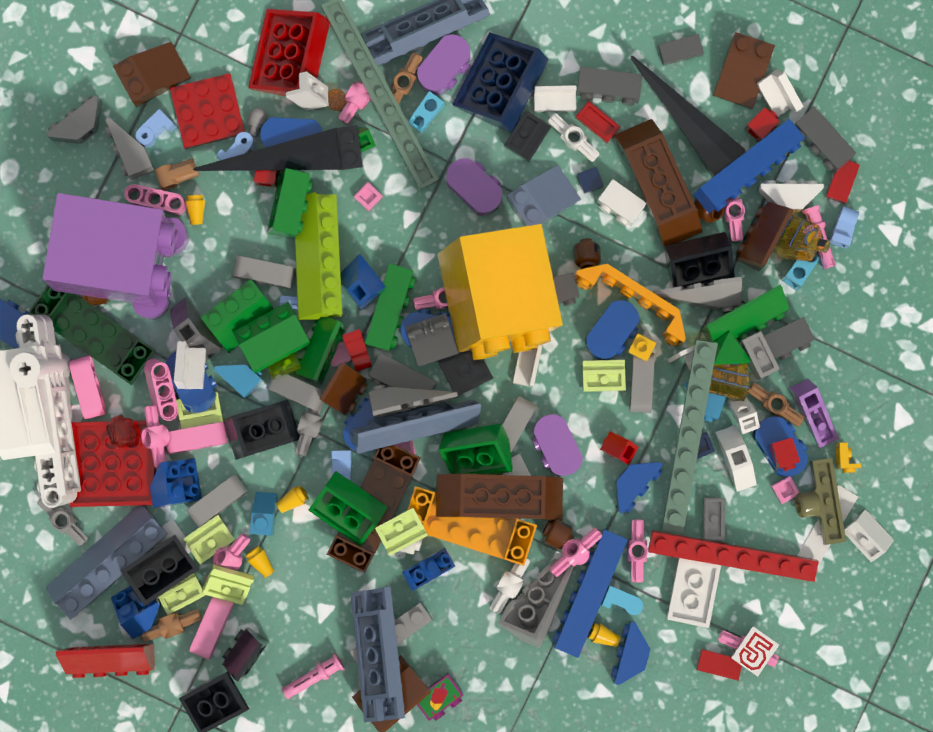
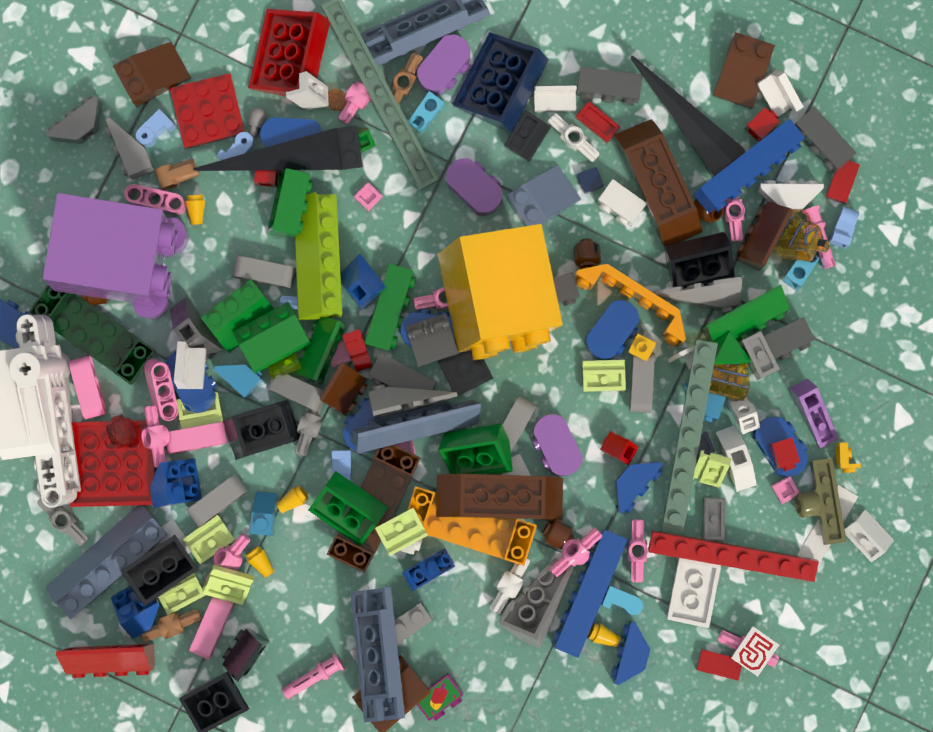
(527, 367): white panel -> none
(681, 49): dark grey tile -> none
(711, 468): none -> yellowish green plate
(785, 410): medium nougat axle -> none

